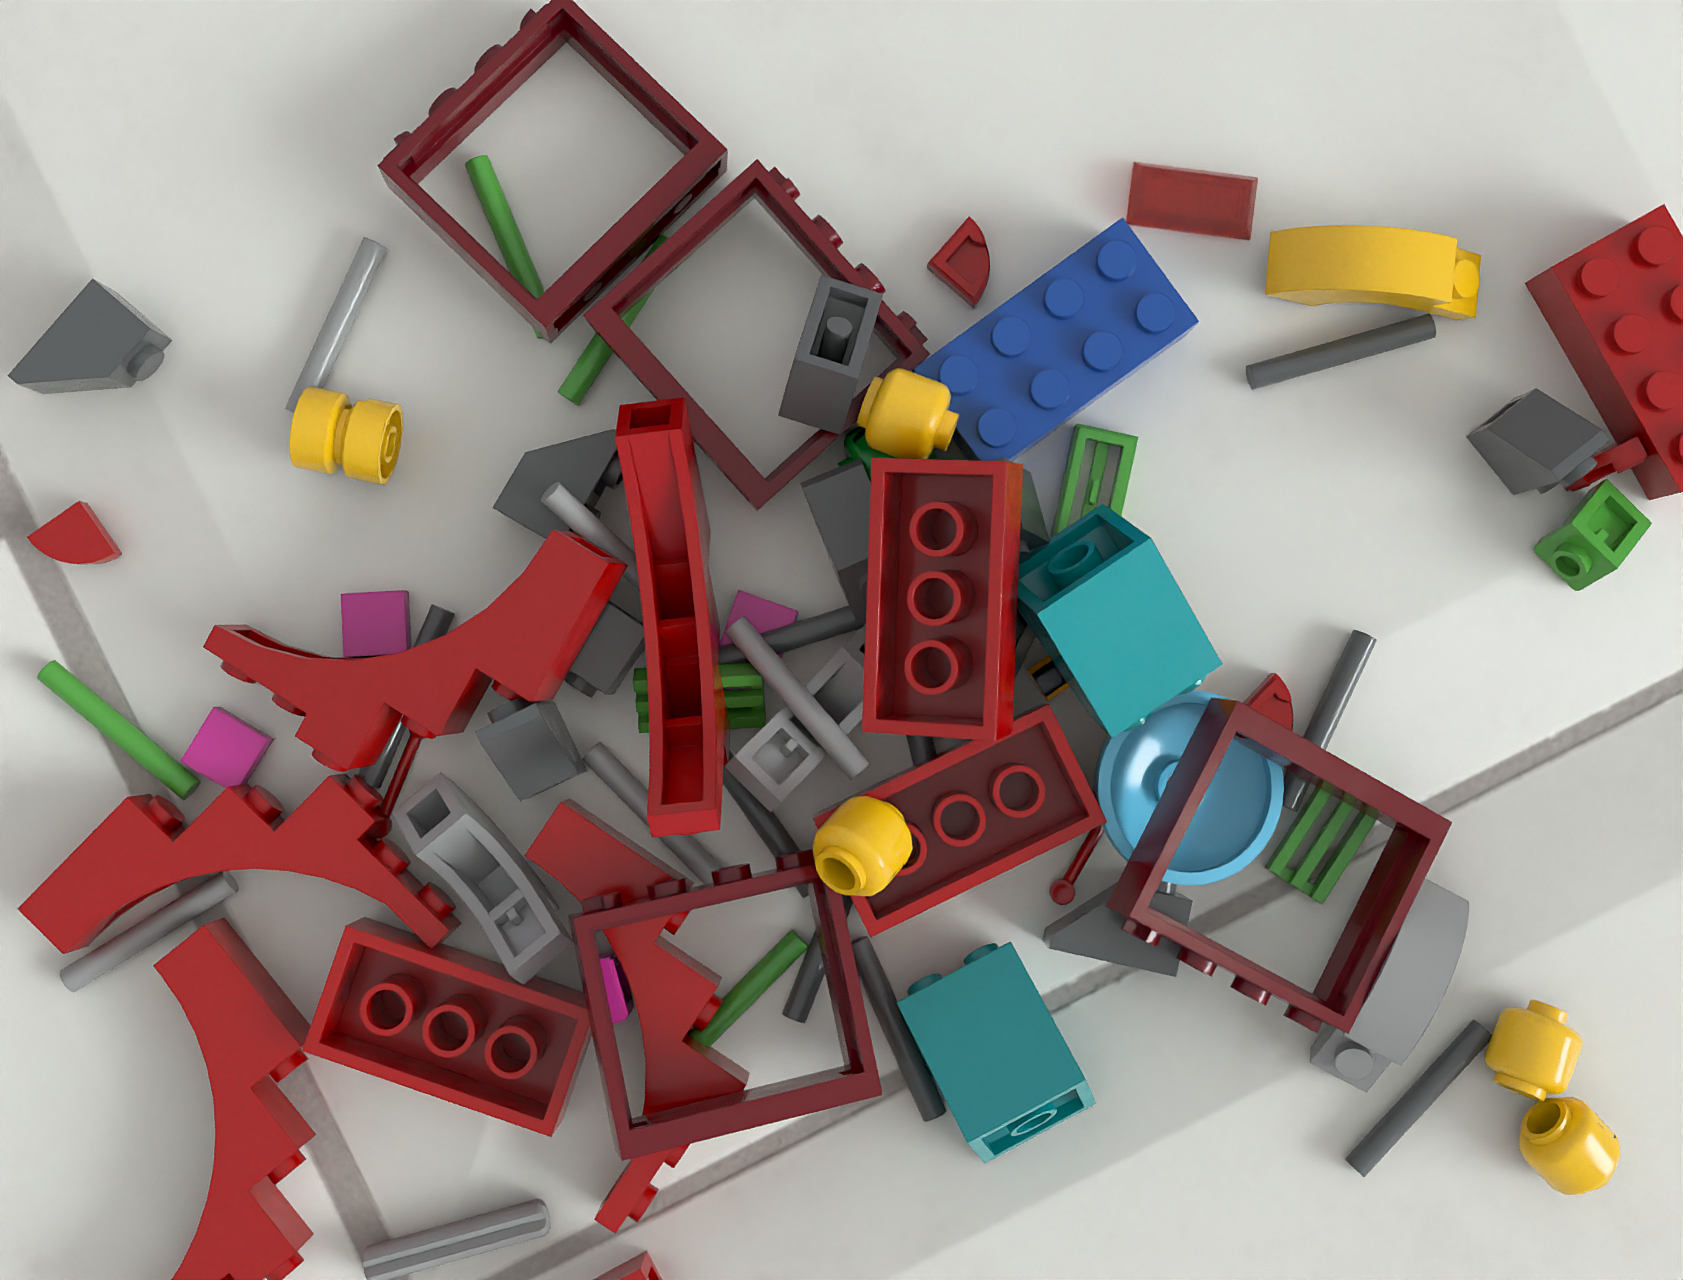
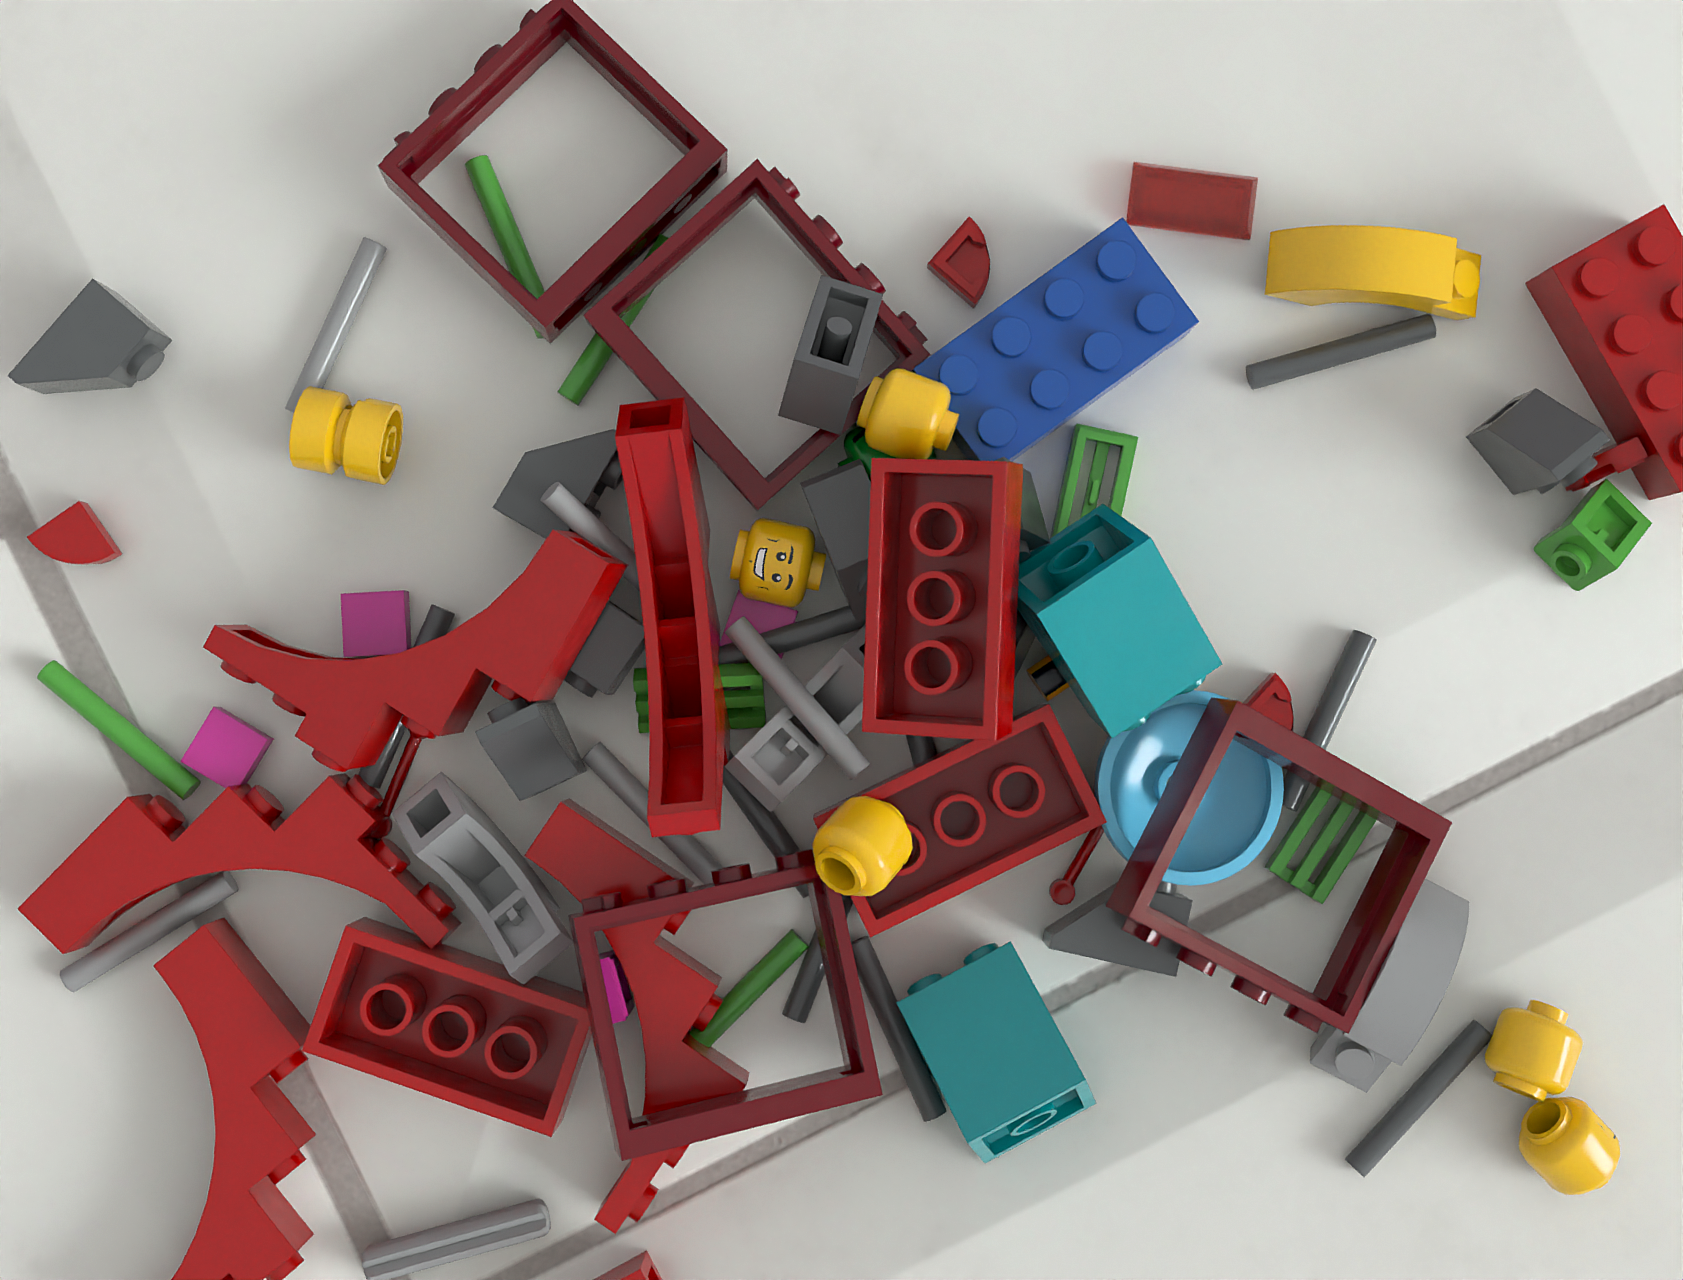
(777, 562): none -> yellow head

